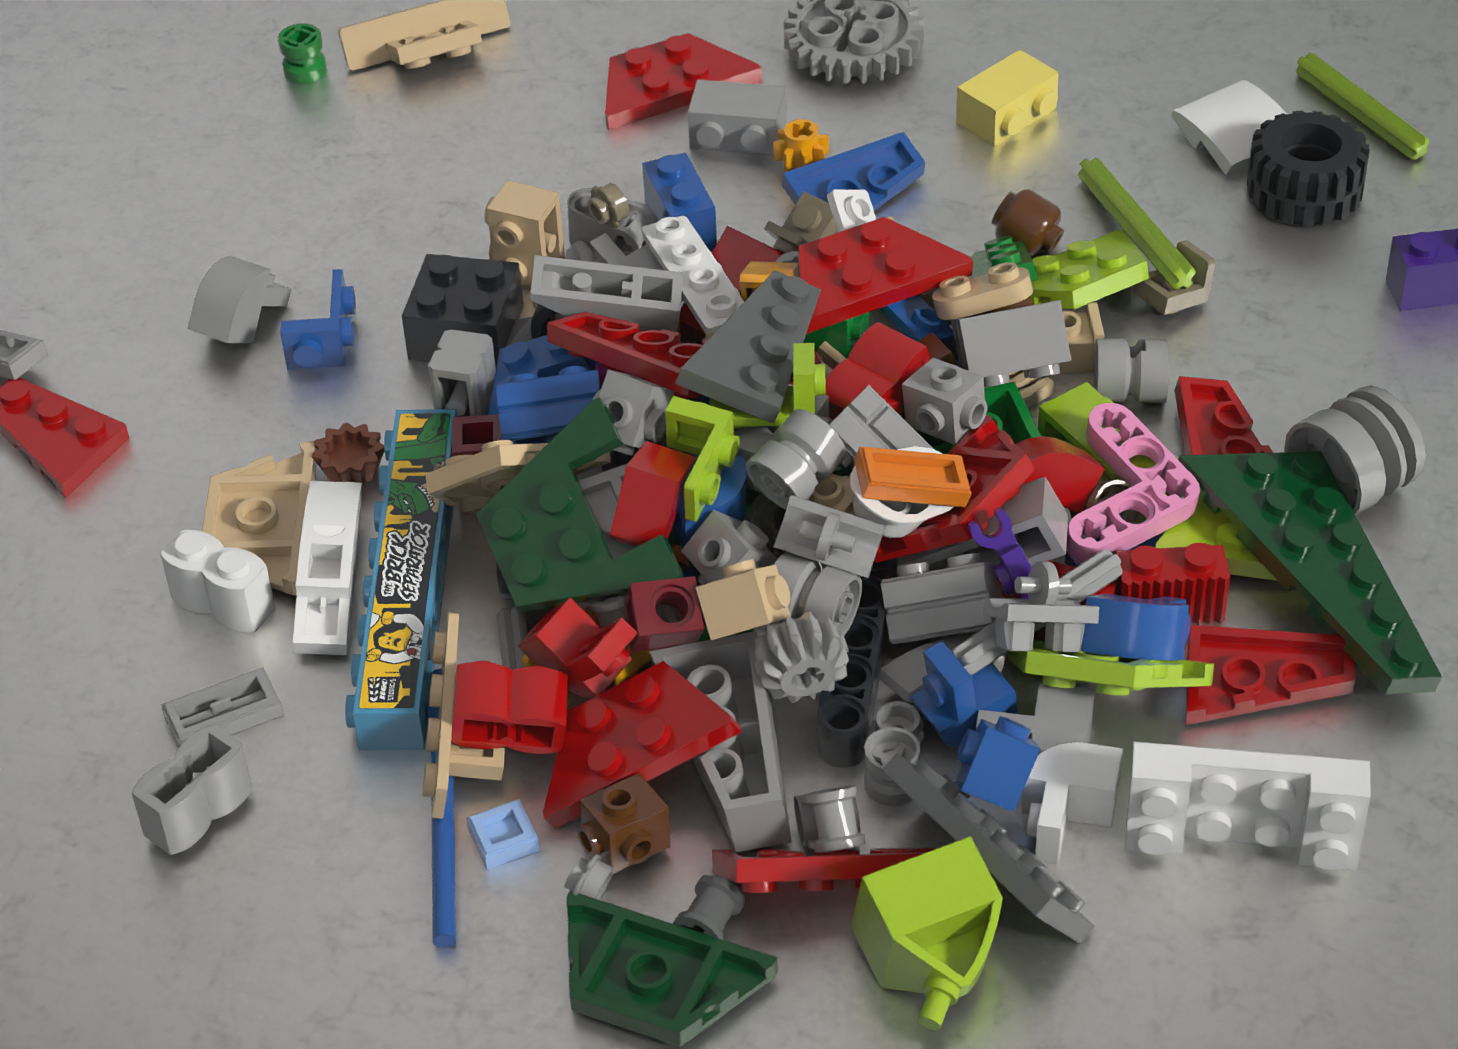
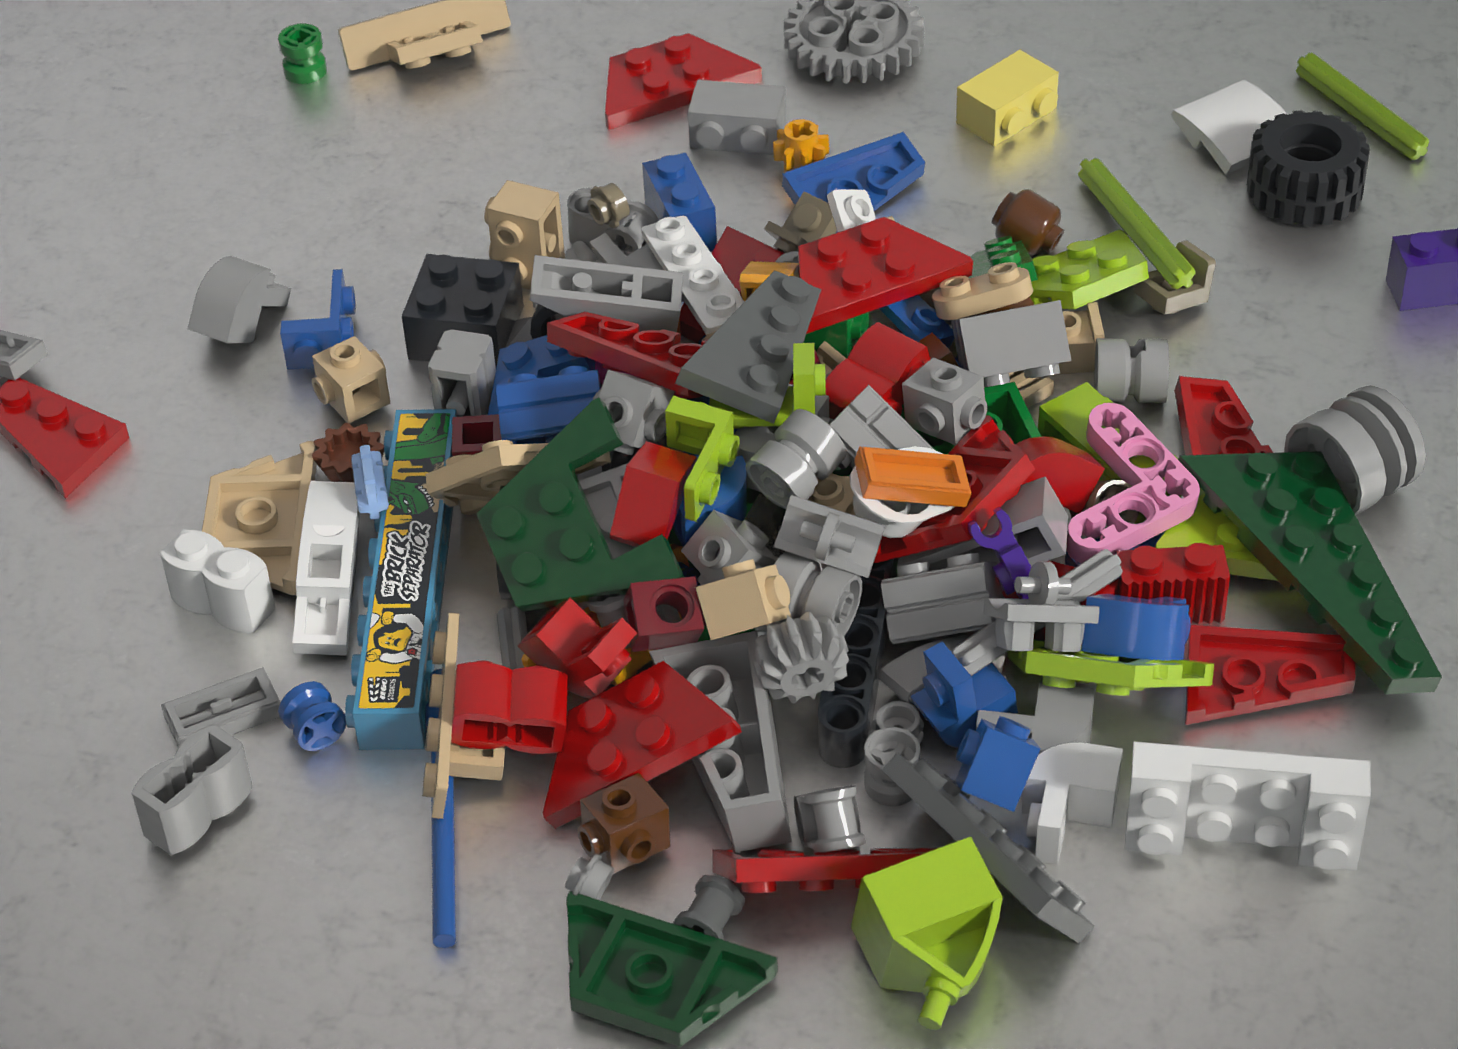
(312, 716): none -> blue wheel
(351, 379): none -> tan brick
(369, 482): none -> light blue axle
(503, 834): light blue tile -> none

